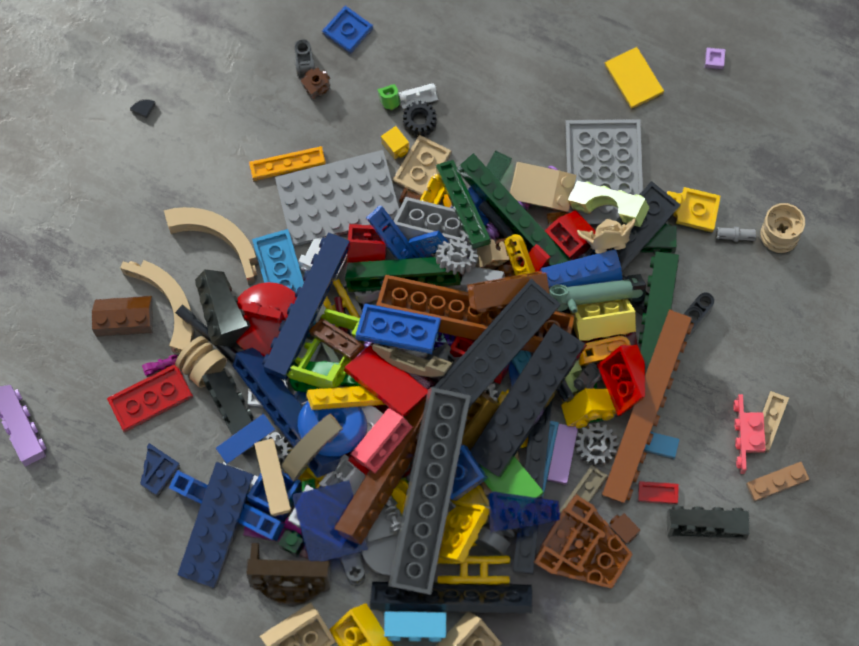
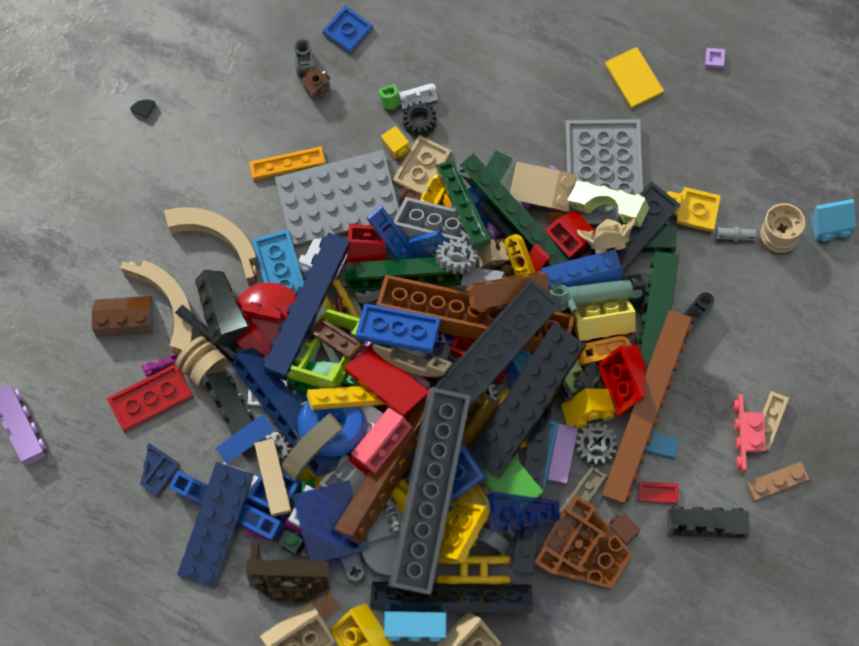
(326, 605): none -> clear orange plate
(834, 220): none -> medium azure slope

